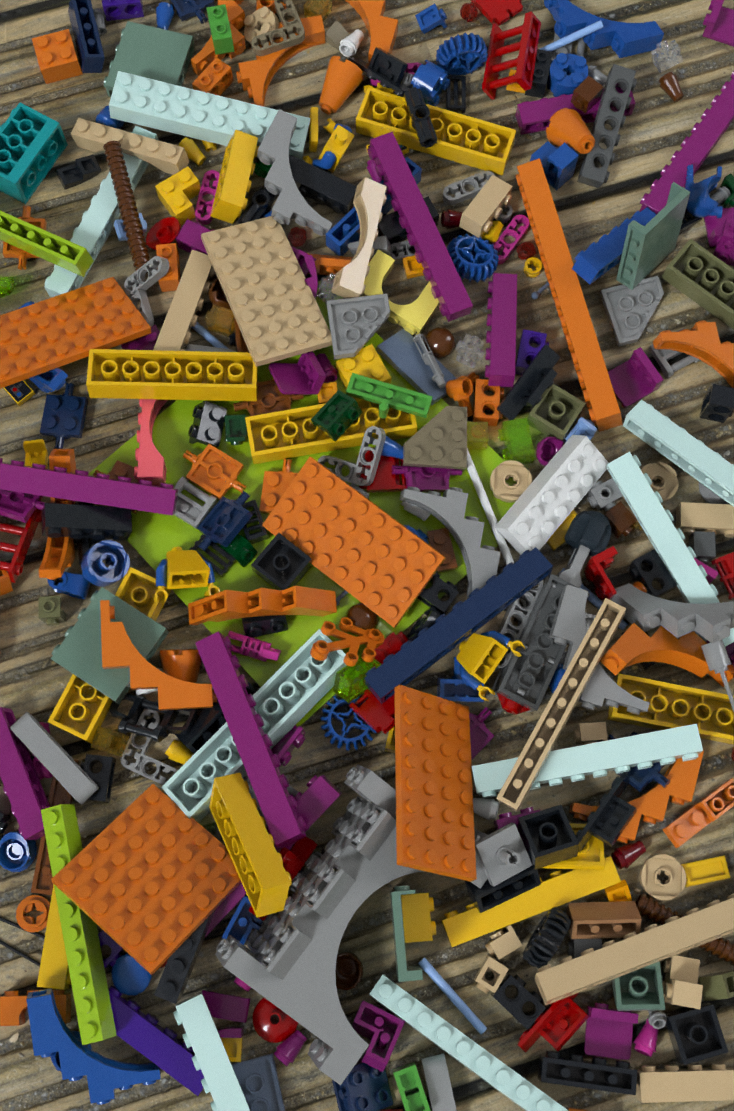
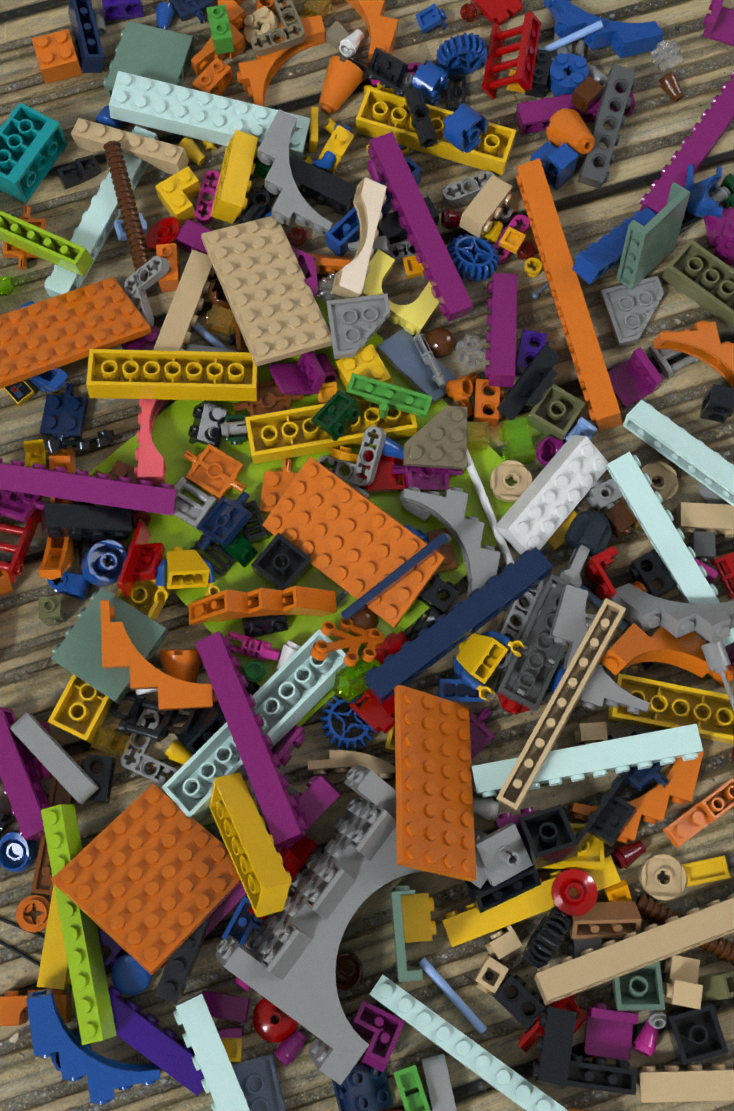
(104, 437): none -> black plant
(140, 515): none -> clear red plate
(141, 560): none -> red bracket
(231, 428): none -> light grey pin
(254, 671): none -> green plate
(287, 652): none -> white cone
(343, 760): none -> tan slope
(344, 453): none -> light orange plate
(396, 576): none -> dark blue tile
(465, 128): none -> blue brick
(512, 240): none -> light orange plate
(554, 1047): none -> black brick
(586, 892): none -> red dish

